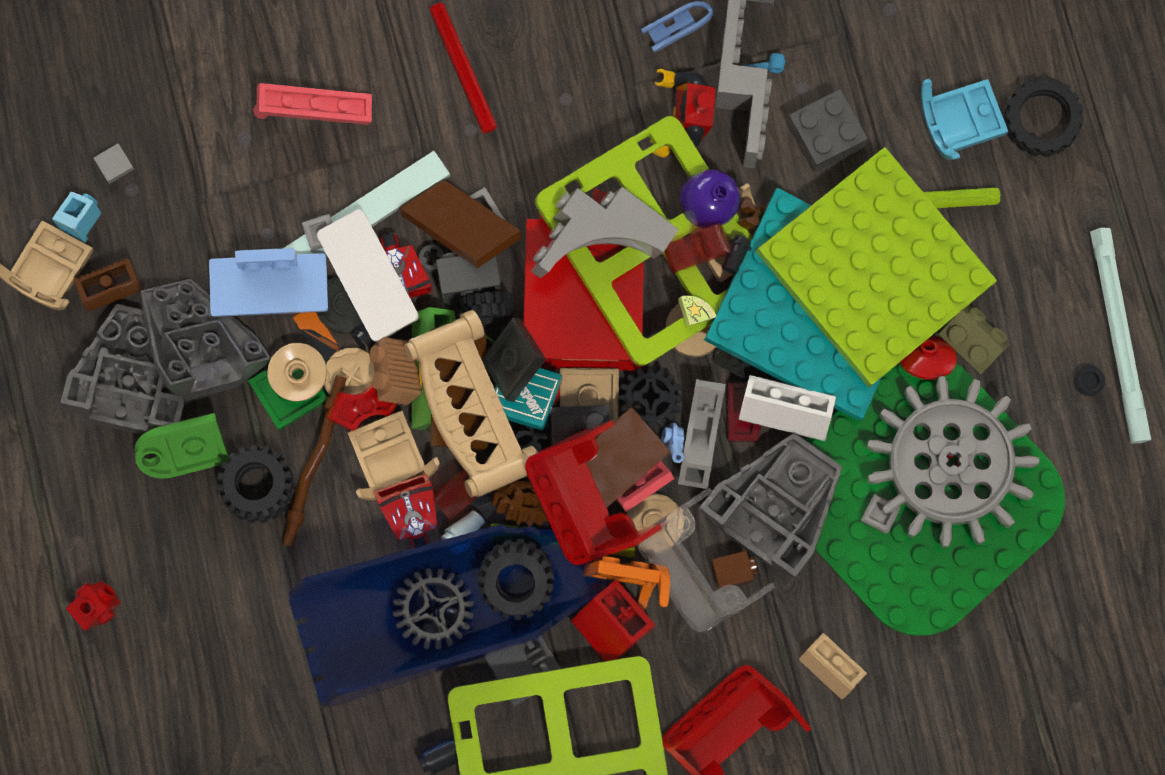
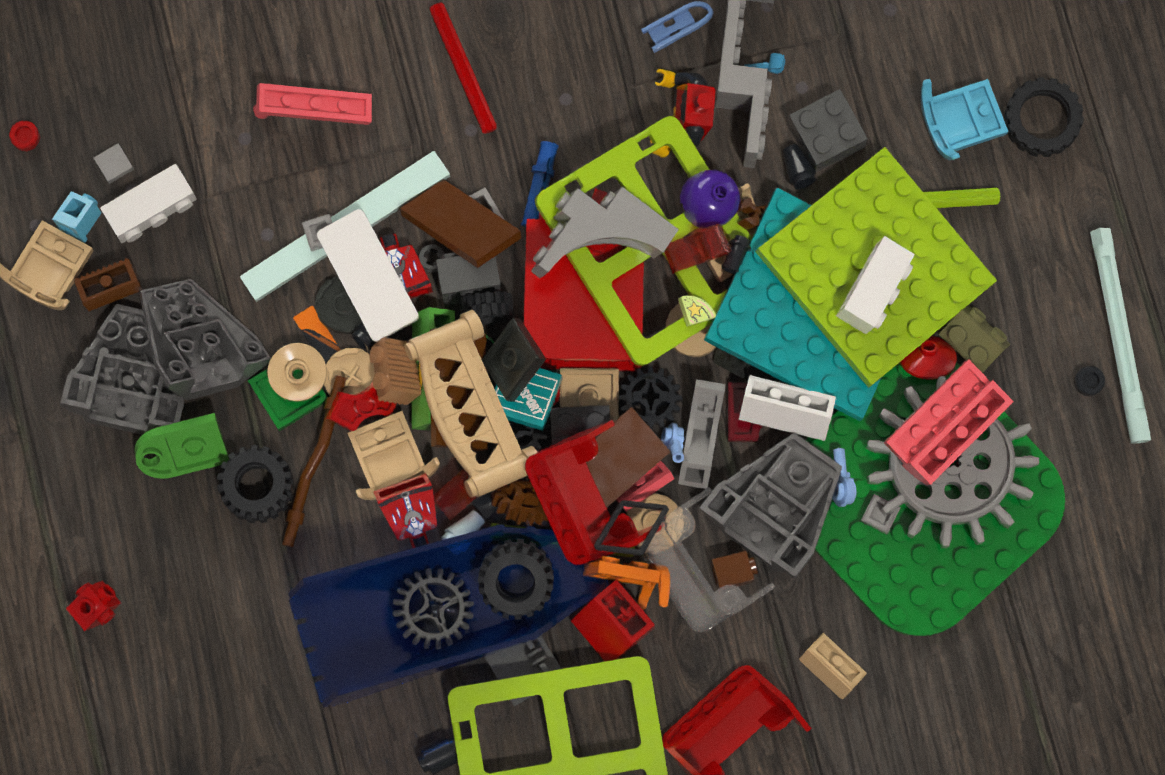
(24, 135): none -> red tile
(149, 204): none -> white brick
(268, 283): light blue bracket -> none
(542, 173): none -> blue pin
(664, 510): none -> black piece
(799, 169): none -> black cone
(846, 489): none -> light blue plate
(876, 286): none -> white brick
(948, 423): none -> coral brick

